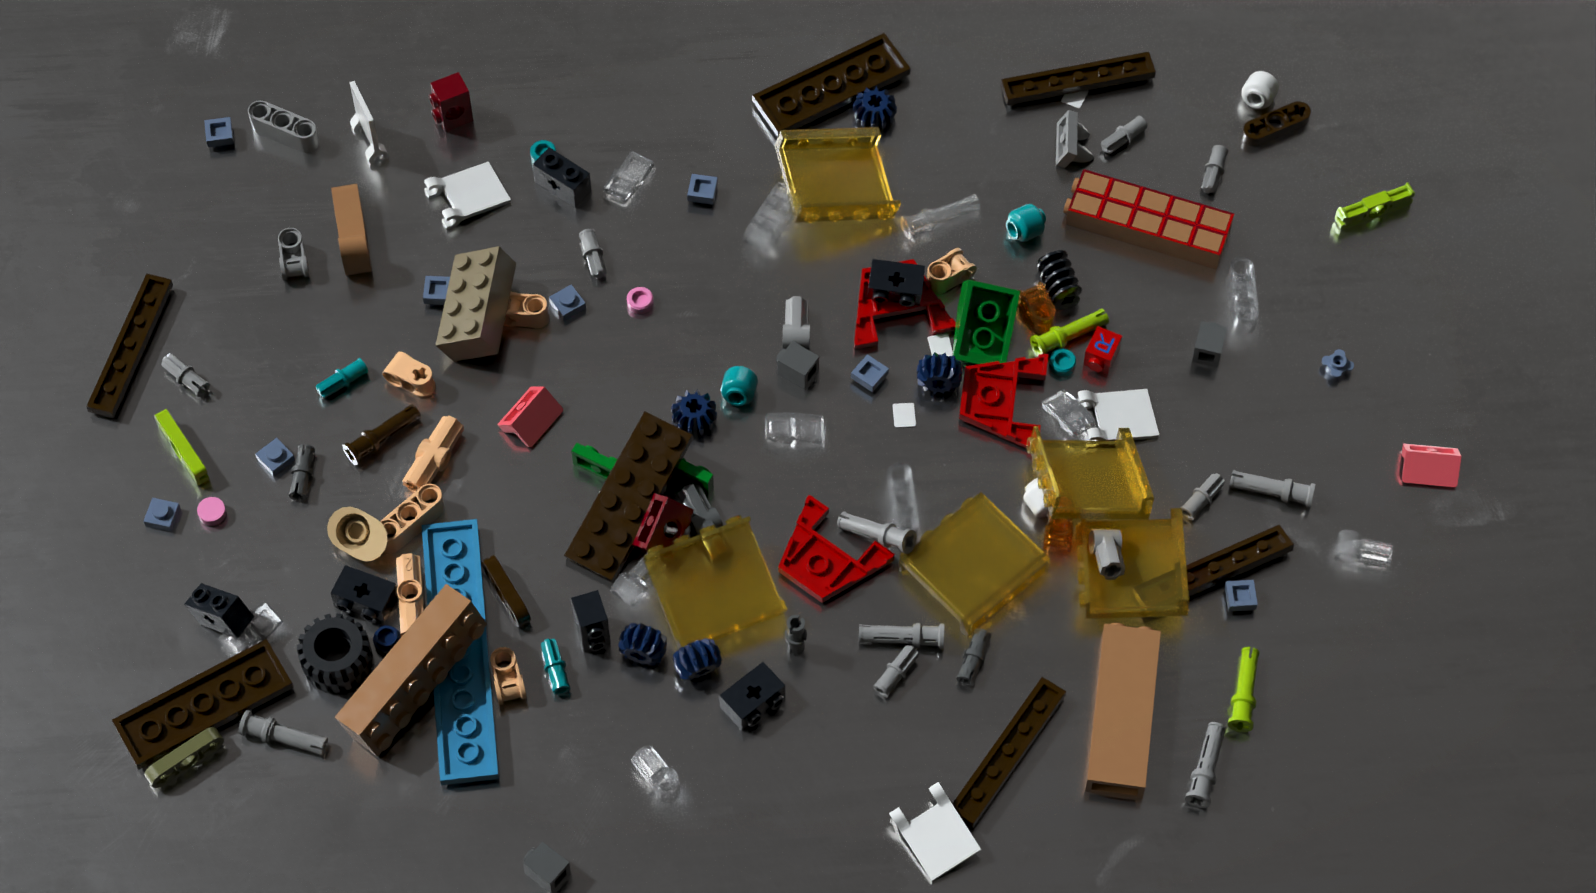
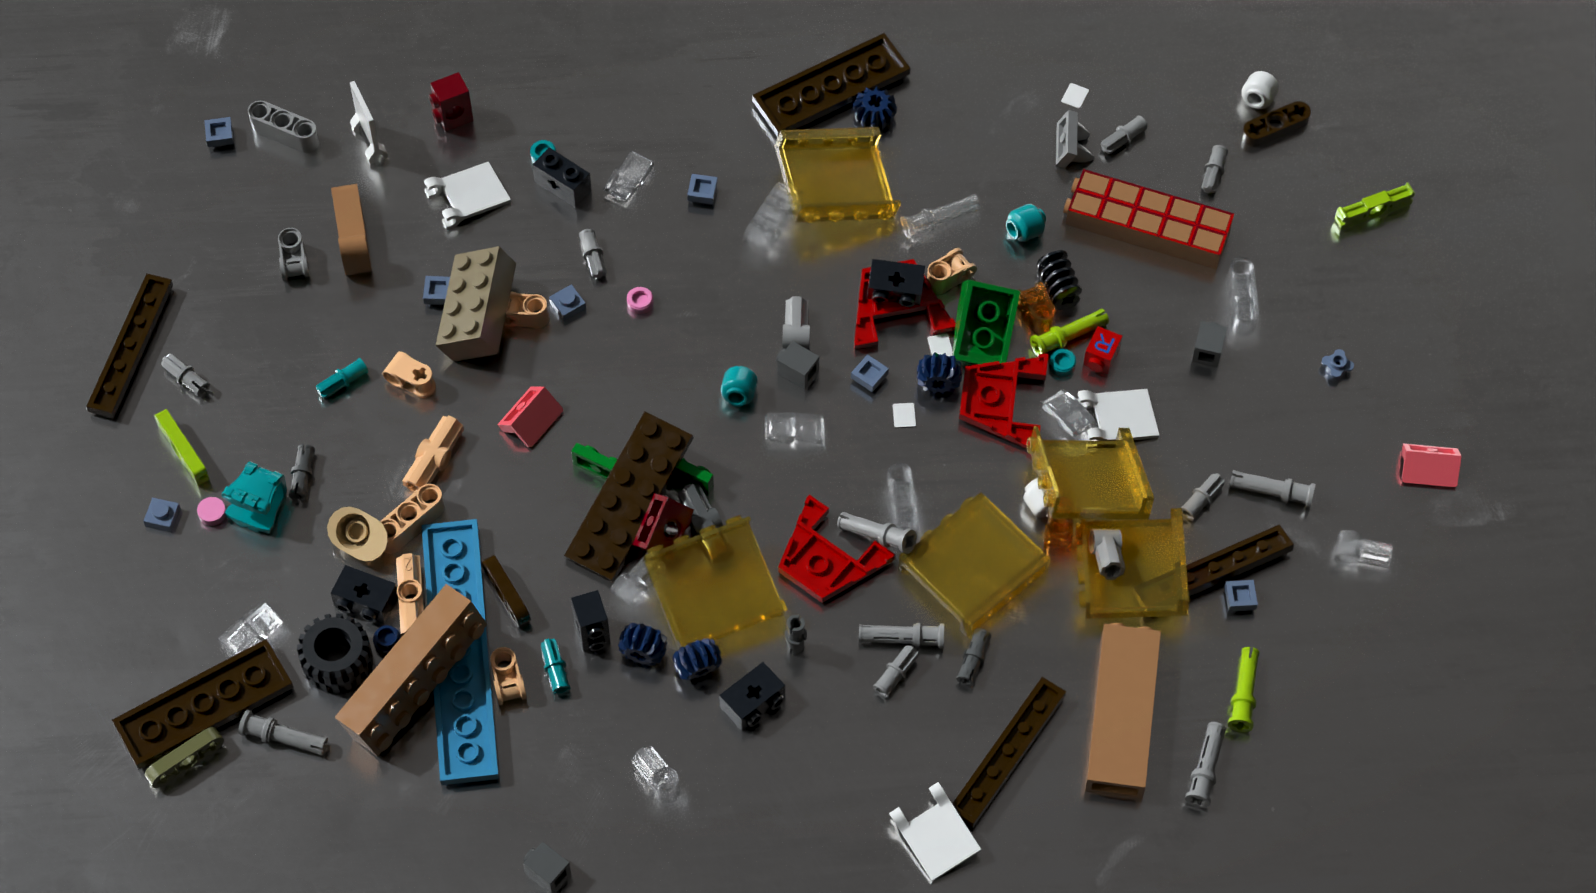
(219, 610): black brick -> none
(255, 498): none -> teal piece
(275, 457): sand blue plate -> none
(372, 439): dark brown pin -> none
(685, 415): dark blue gear -> none
(1078, 78): dark brown plate -> none

